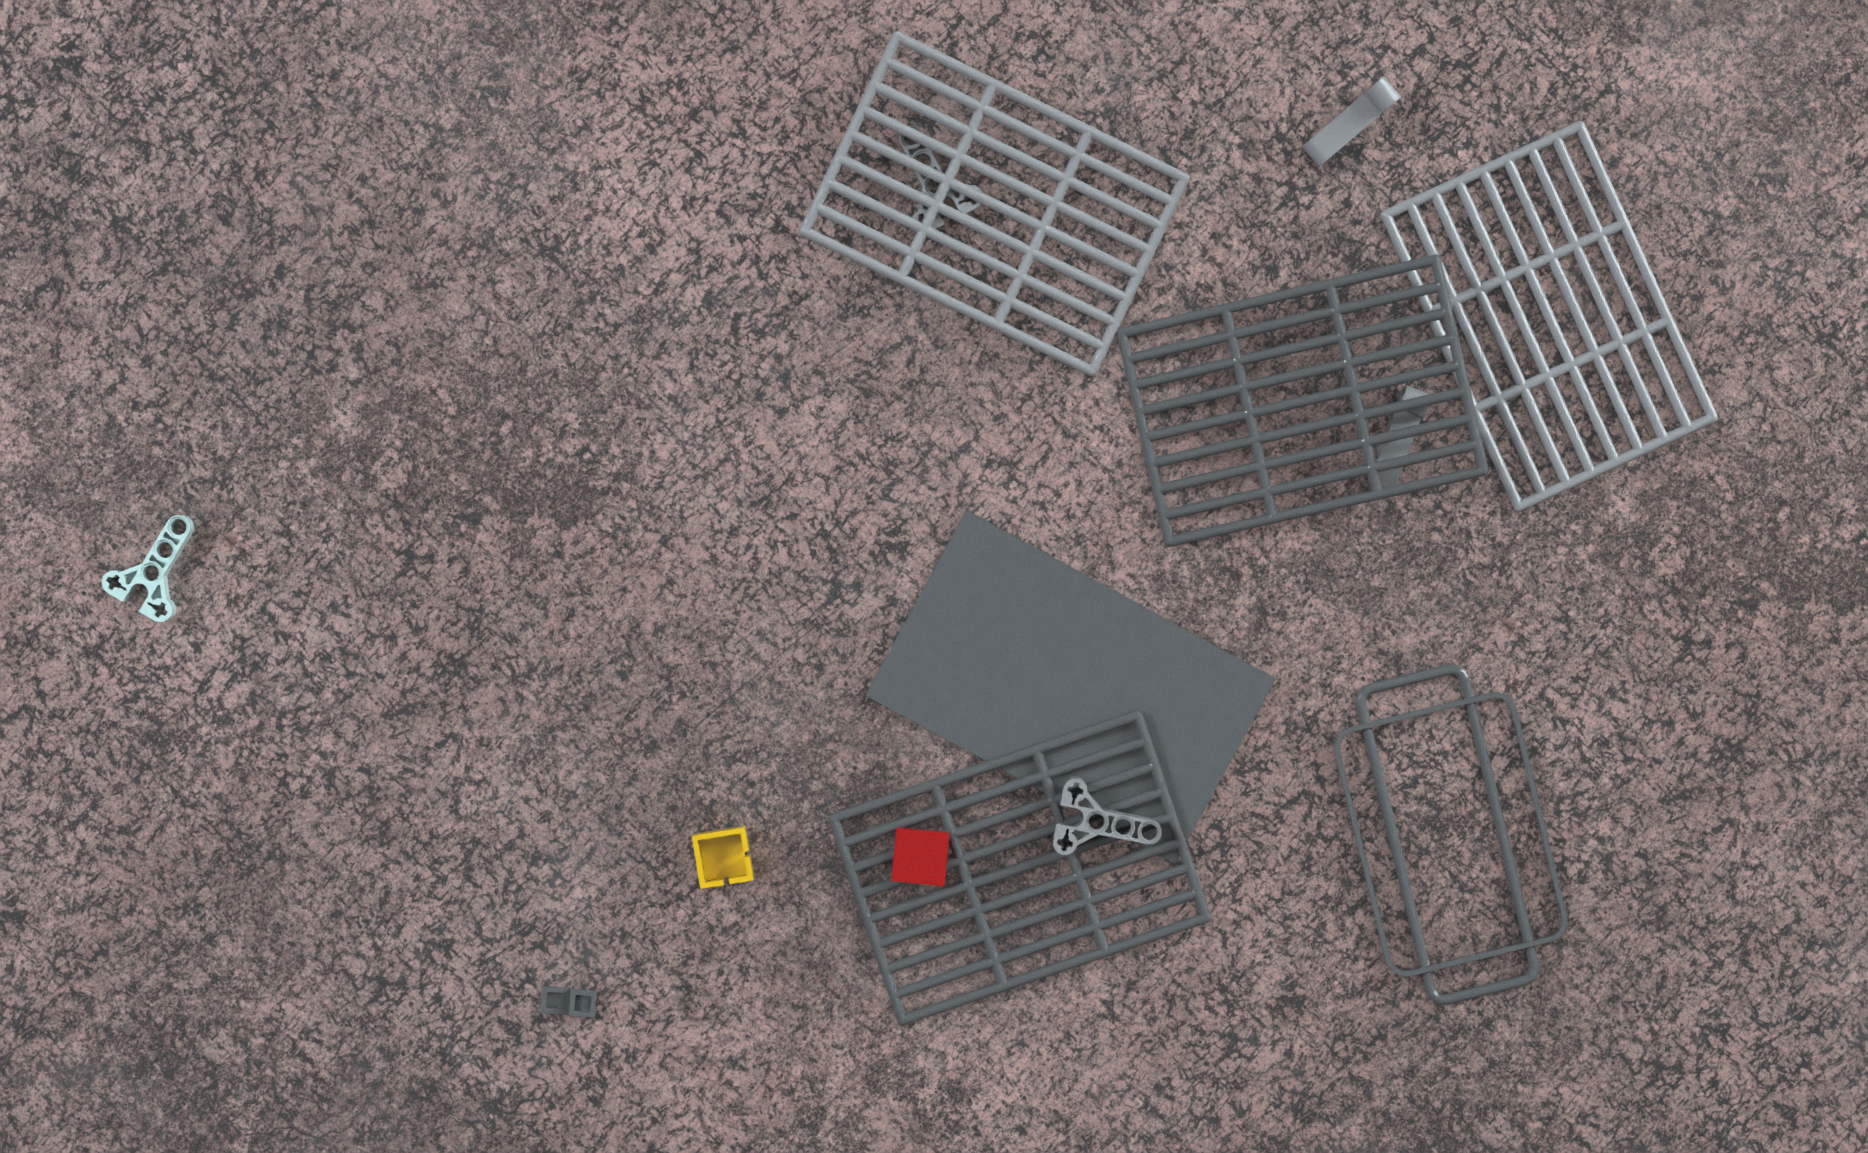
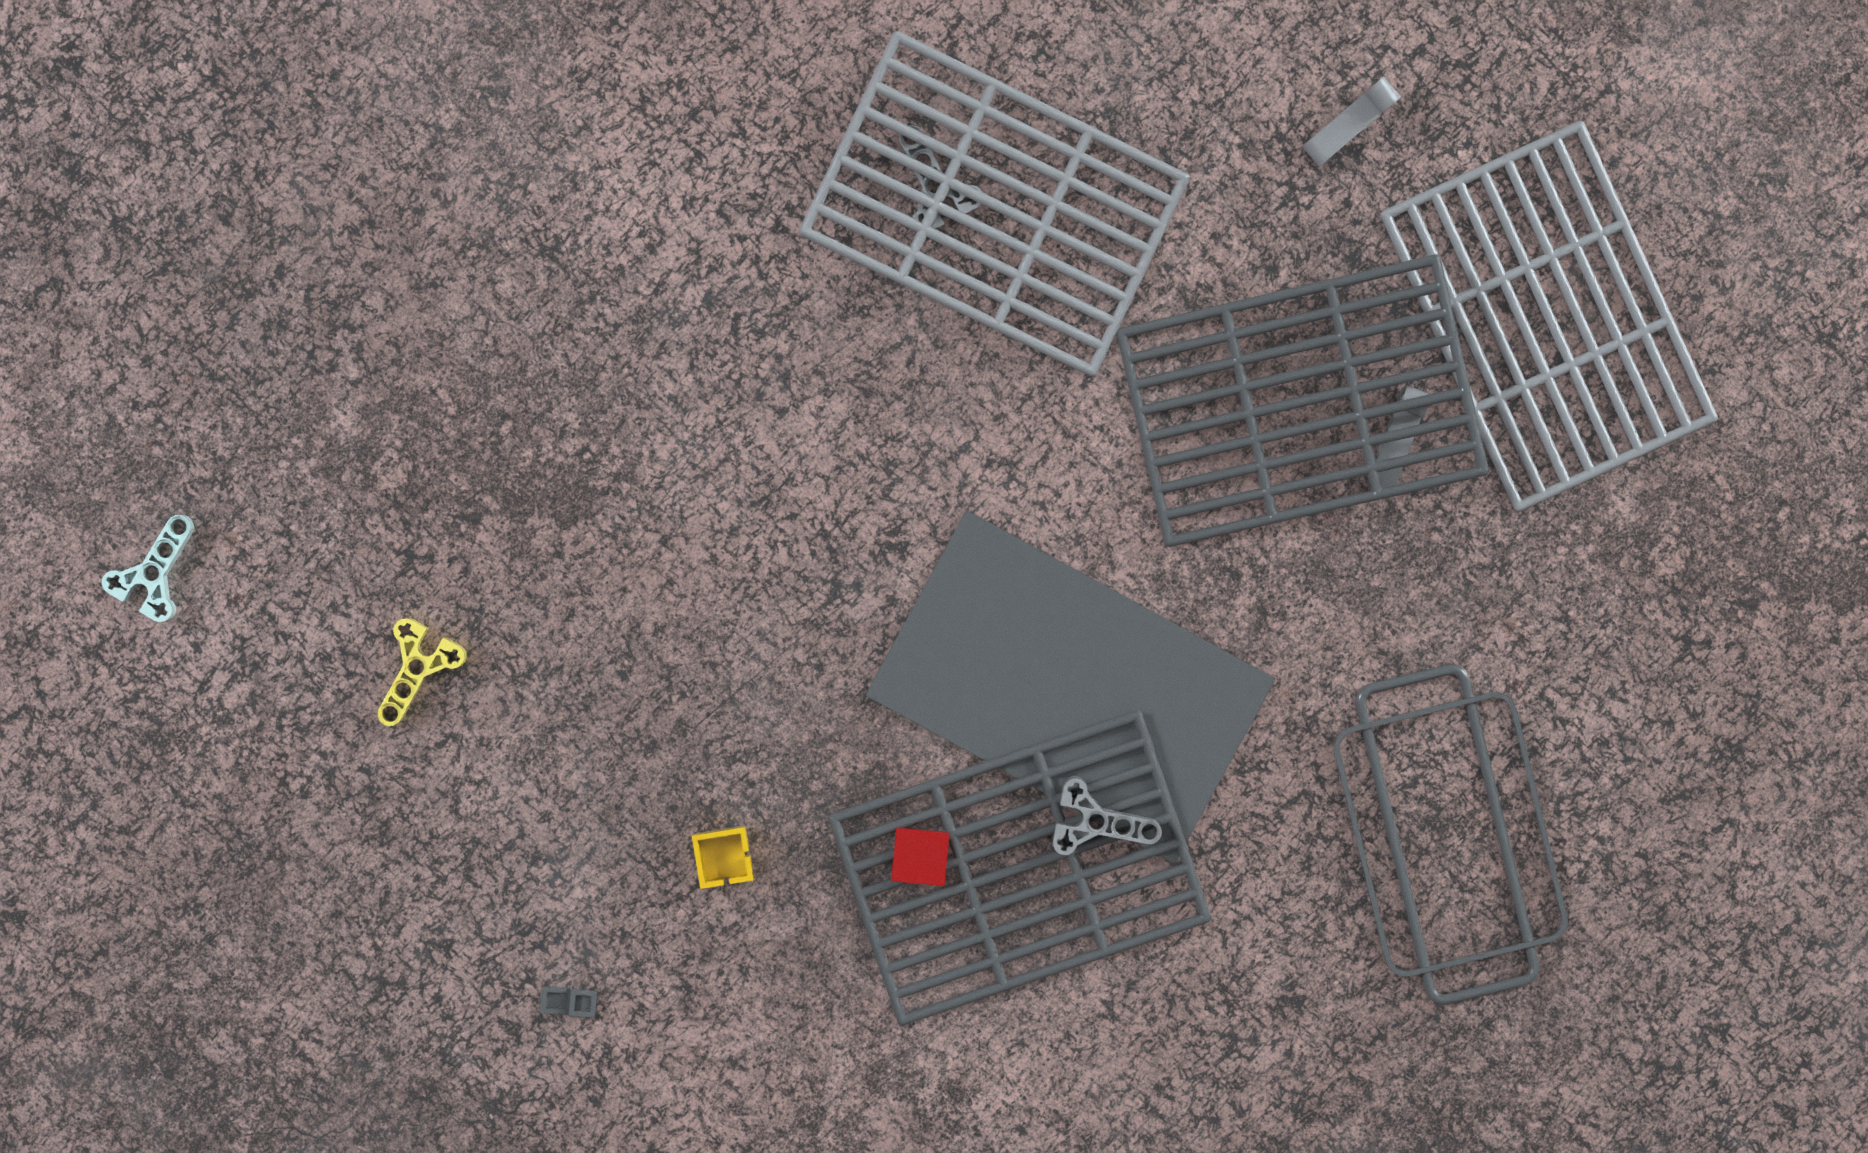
(411, 650): none -> light yellow beam

